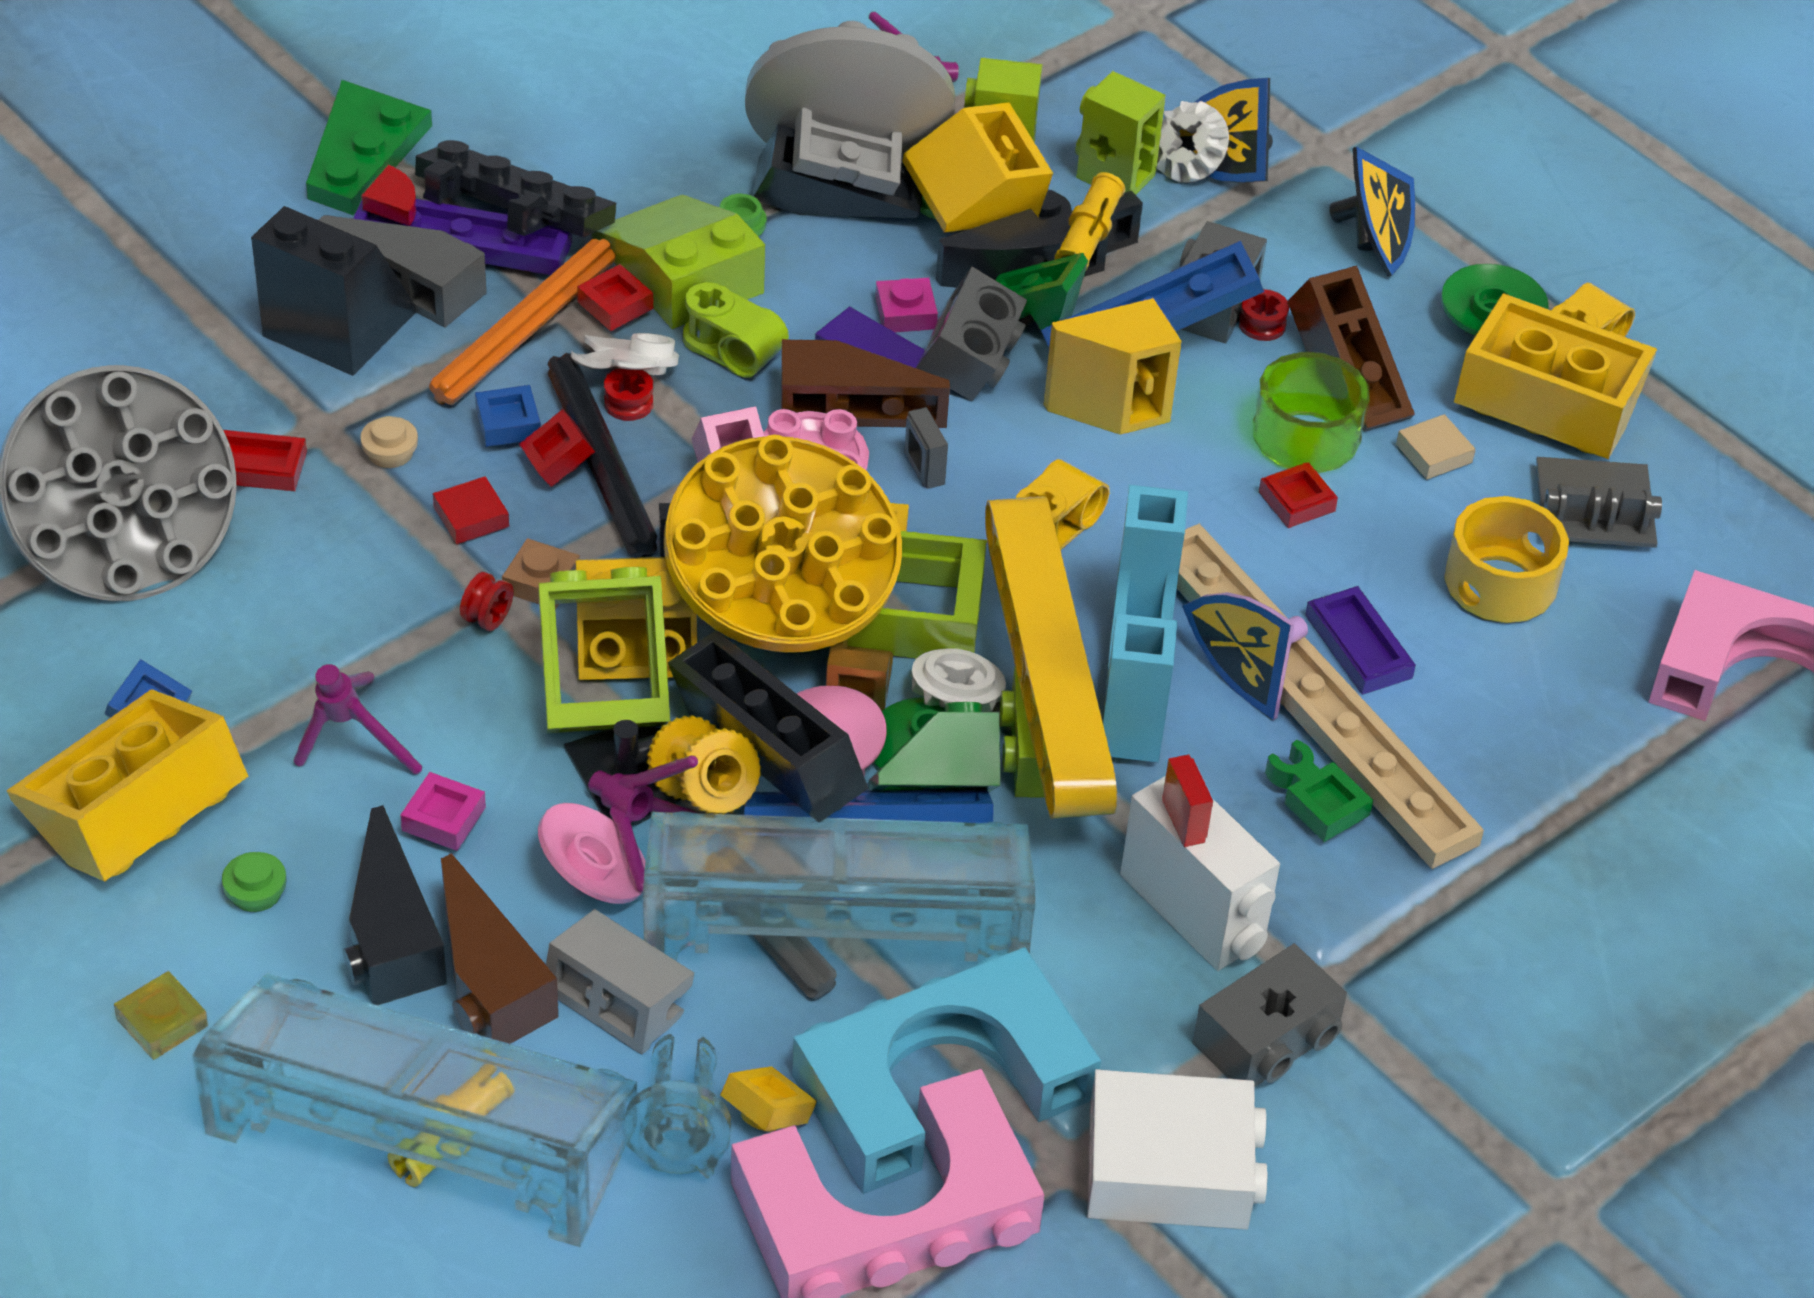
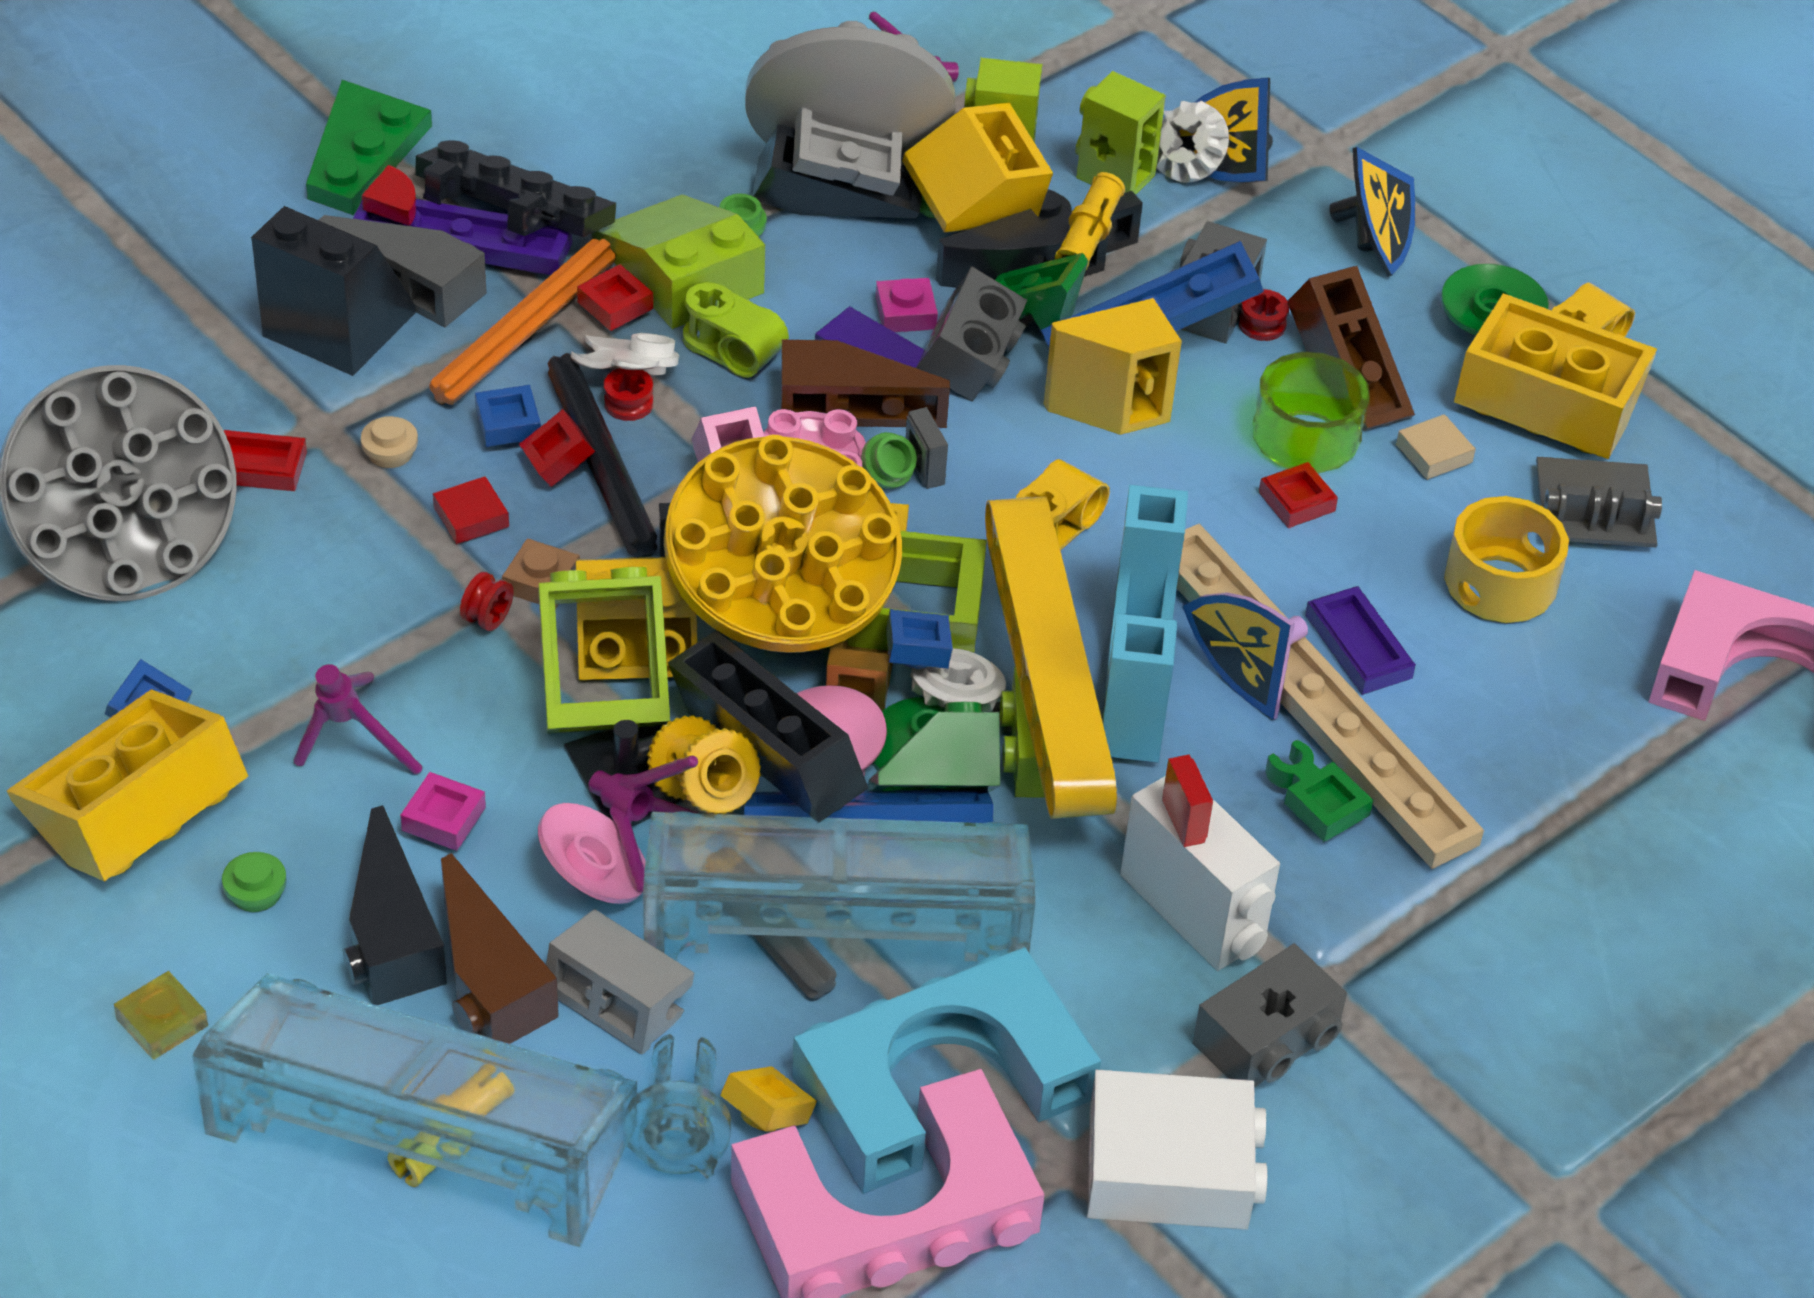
(889, 459): none -> bright green plate
(919, 639): none -> blue plate

